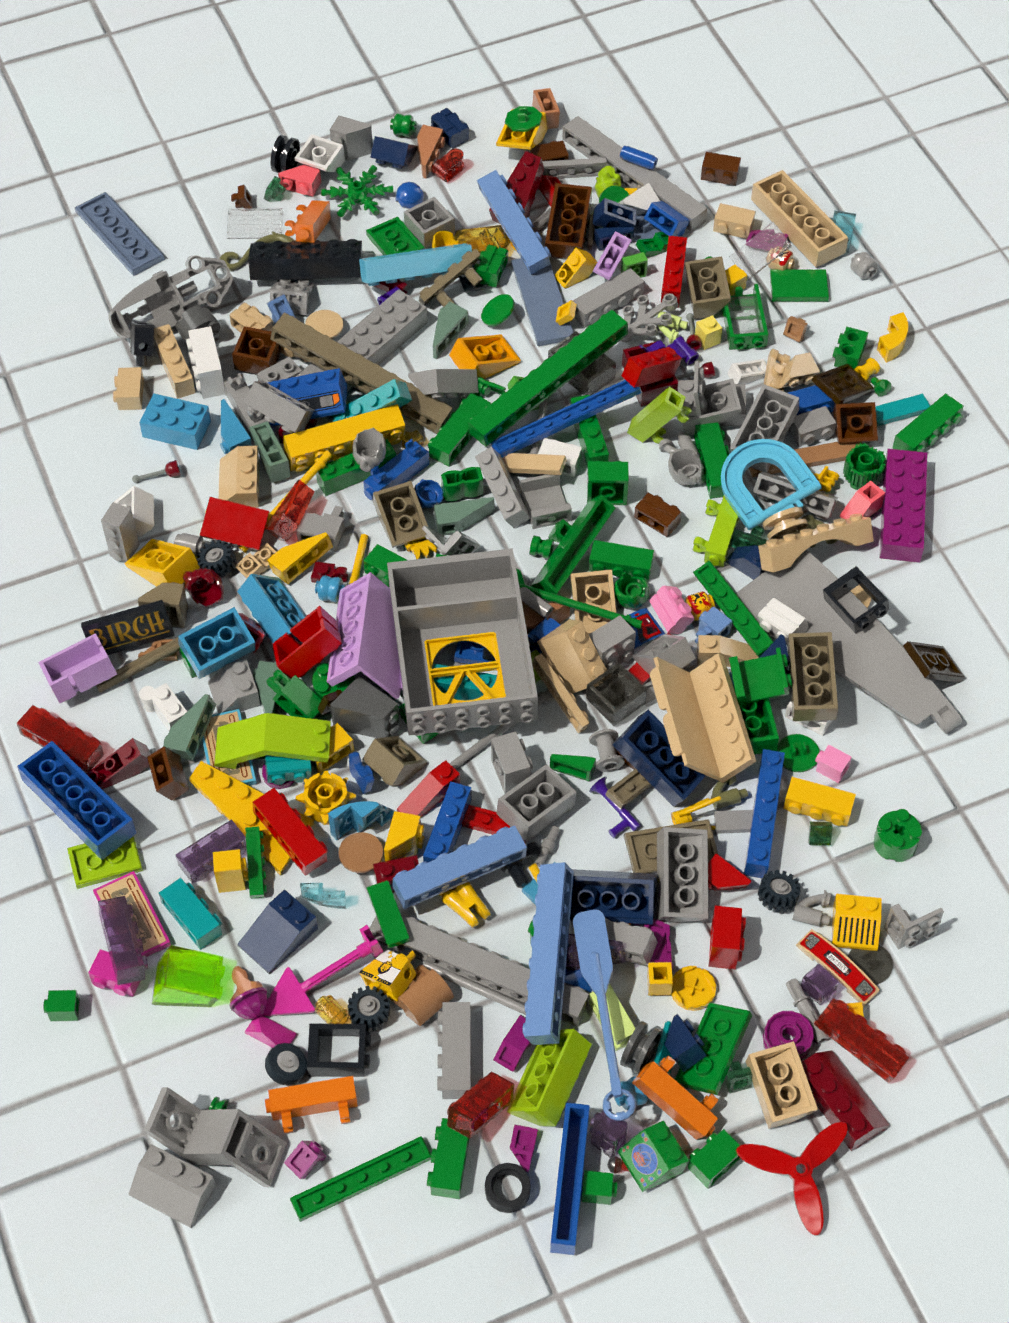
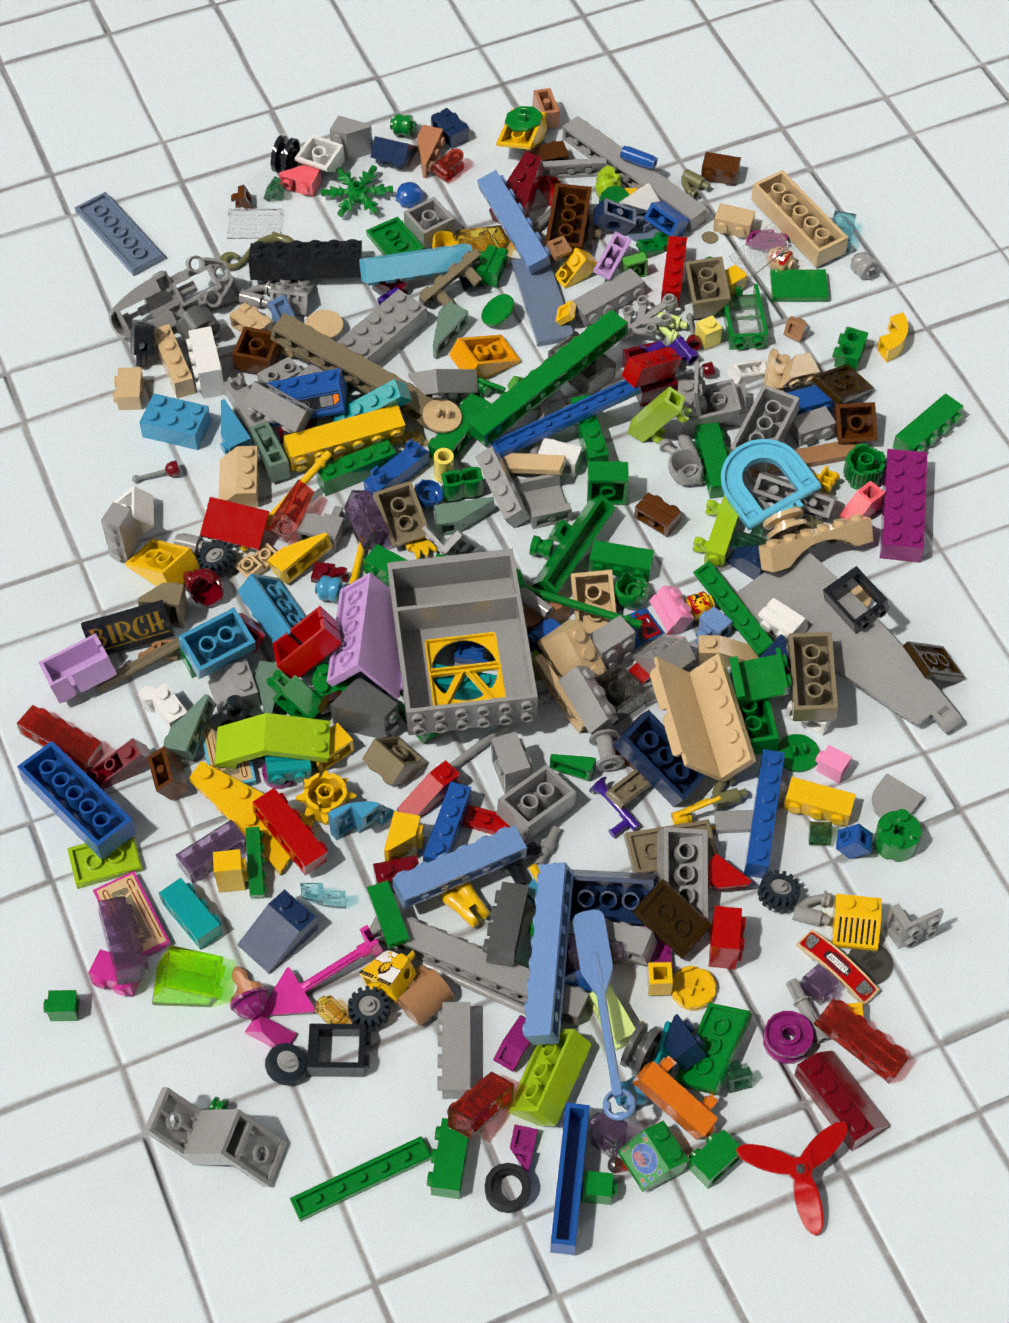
(171, 1186): light grey slope -> none
(228, 714): none -> black axle
(252, 298): none -> light grey plant
(305, 1158): magenta bracket -> none
(311, 222): orange brick -> none
(312, 1099): orange brick -> none
(360, 852): medium nougat piece -> none
(362, 774): blue piece -> none
(366, 519): none -> clear purple brick
(369, 449): light grey hair -> none
(441, 415): none -> tan piece
(442, 462): none -> light yellow piece
(506, 924): none -> dark grey brick
(559, 248): none -> medium nougat tile
(588, 699): none -> light grey brick
(603, 235): dark blue slope -> none
(671, 918): none -> dark brown tile
(694, 179): none -> olive plant
(709, 237): none -> dark tan sticker
(781, 1084): tan slope -> none
(854, 841): none -> blue brick
(869, 368): yellow bush -> none
(881, 386): green rock -> none
(894, 795): none -> light grey tile
(901, 409): teal tile -> none

